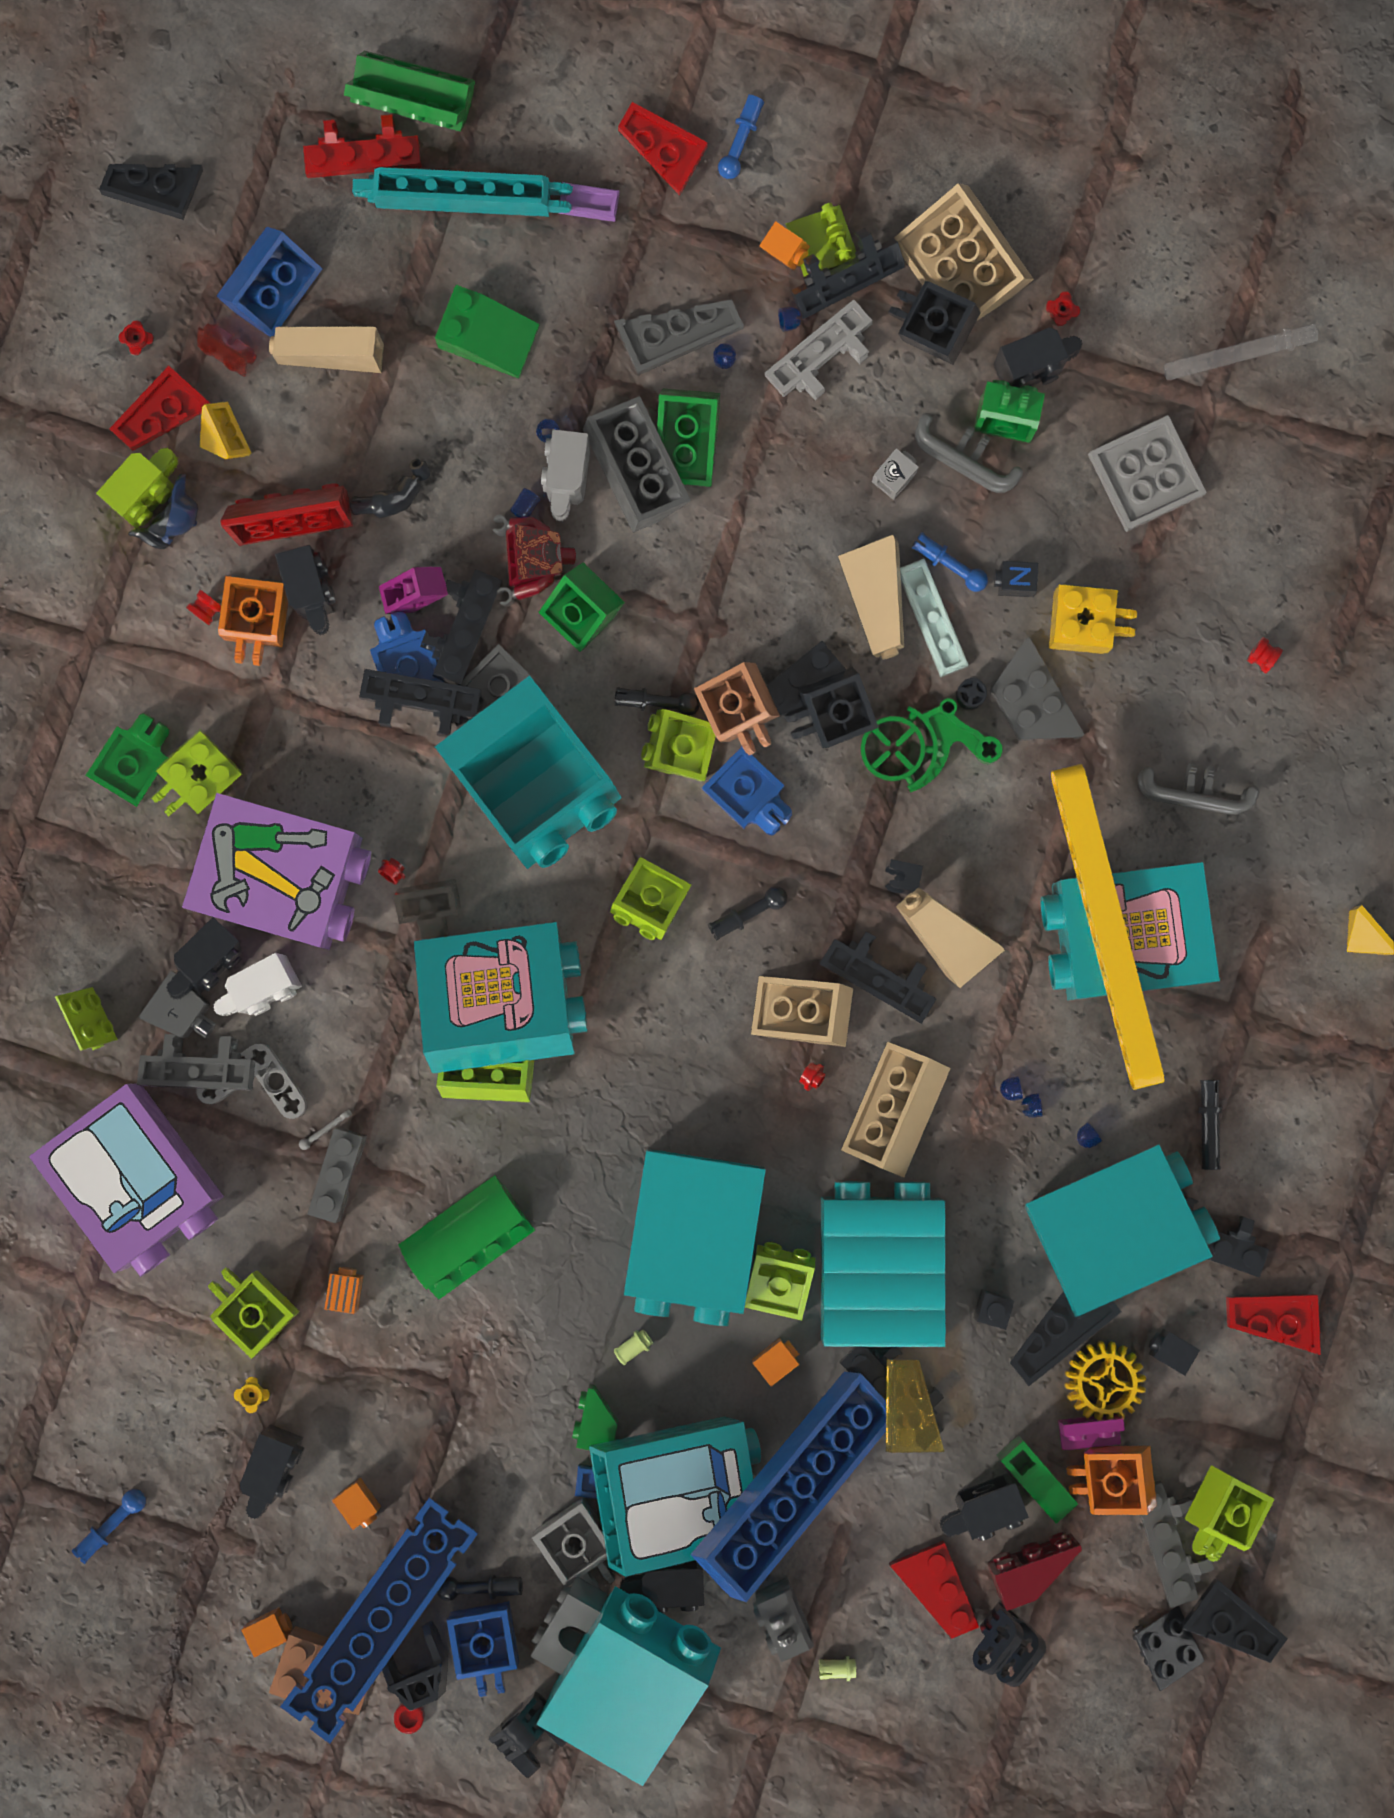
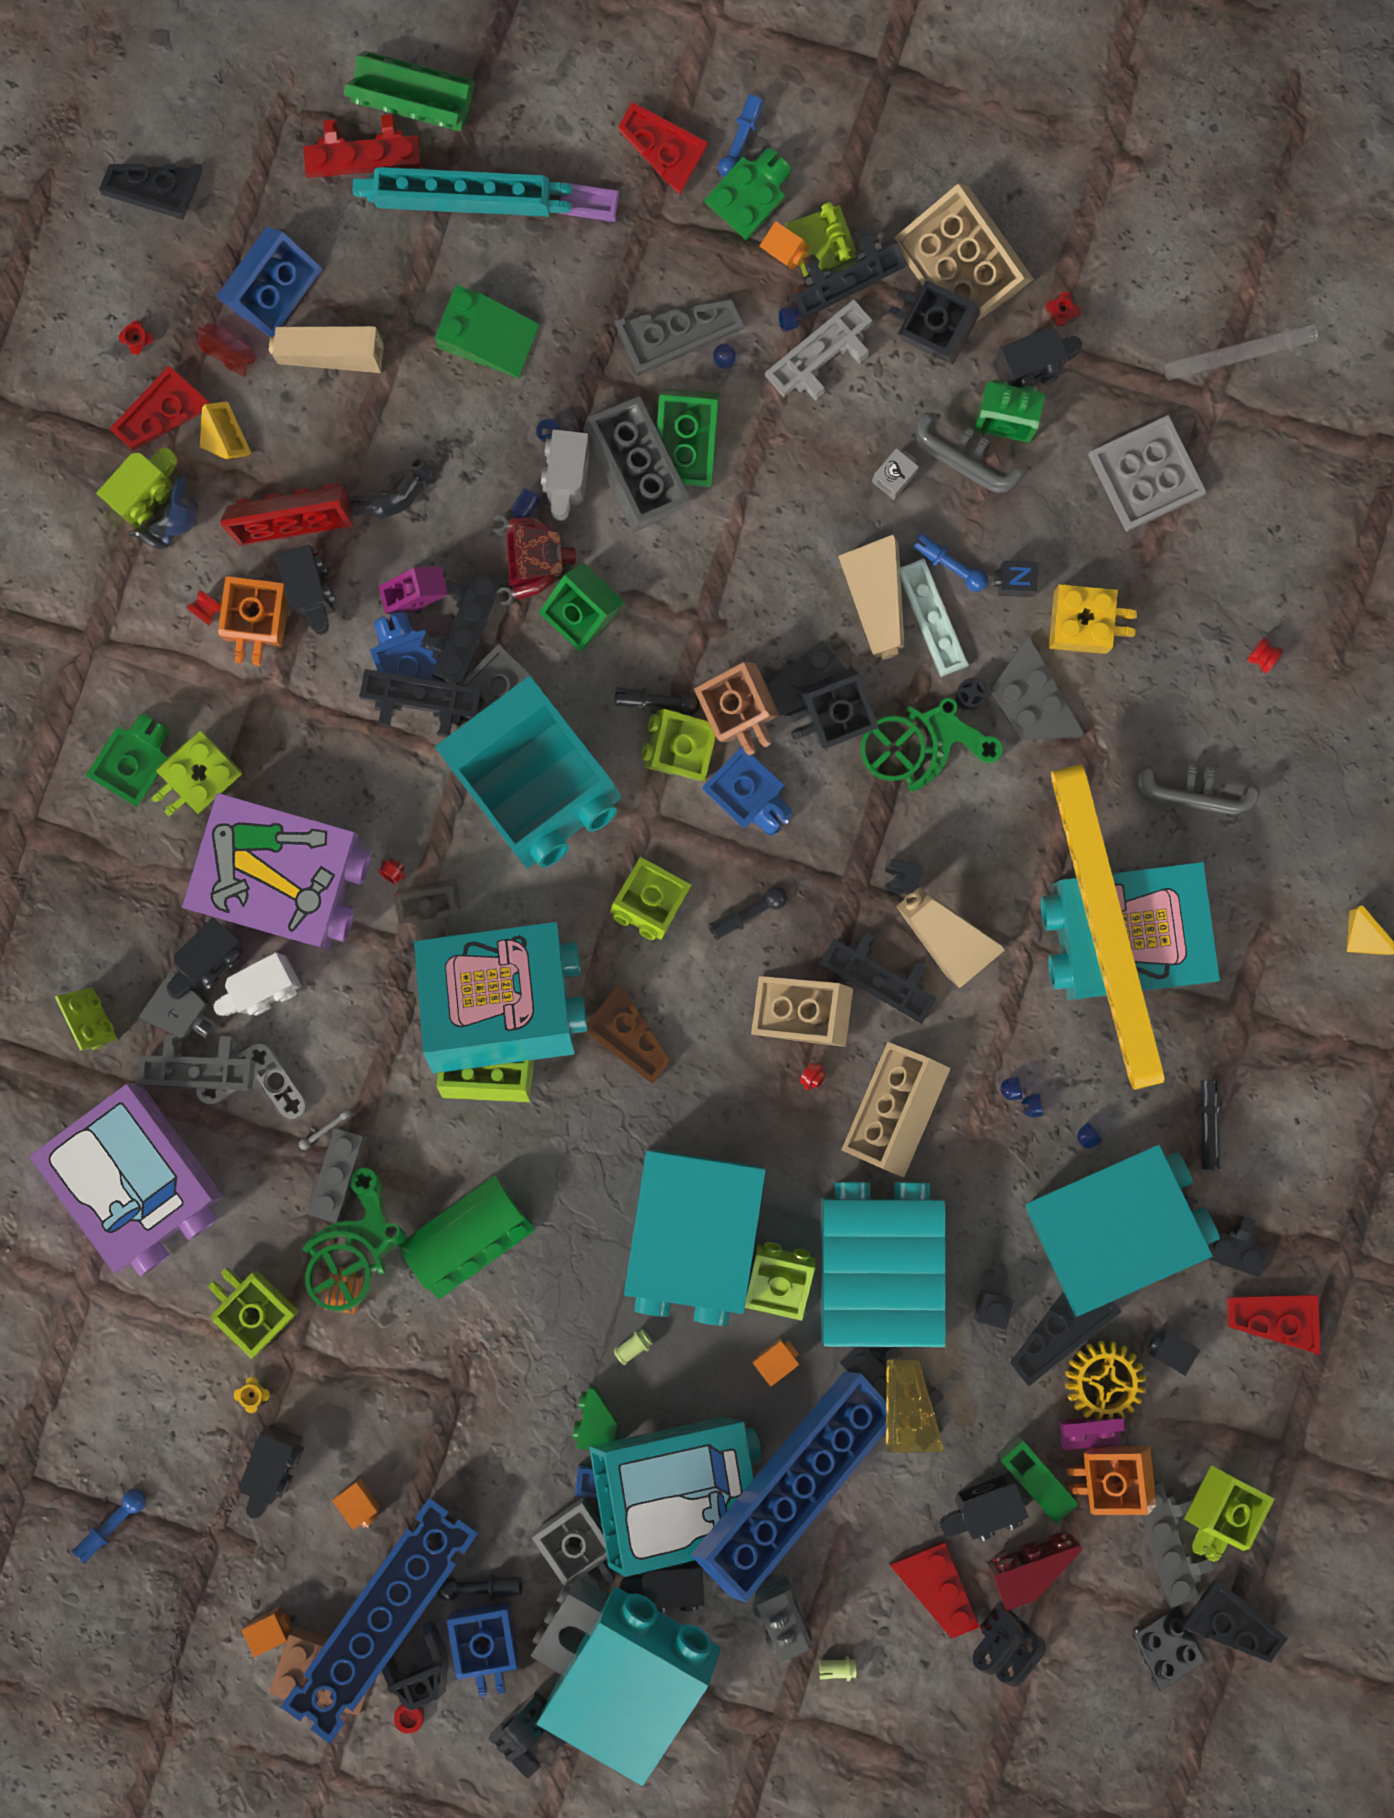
(372, 1231): none -> green piece
(627, 1035): none -> reddish brown wing
(750, 192): none -> green plate

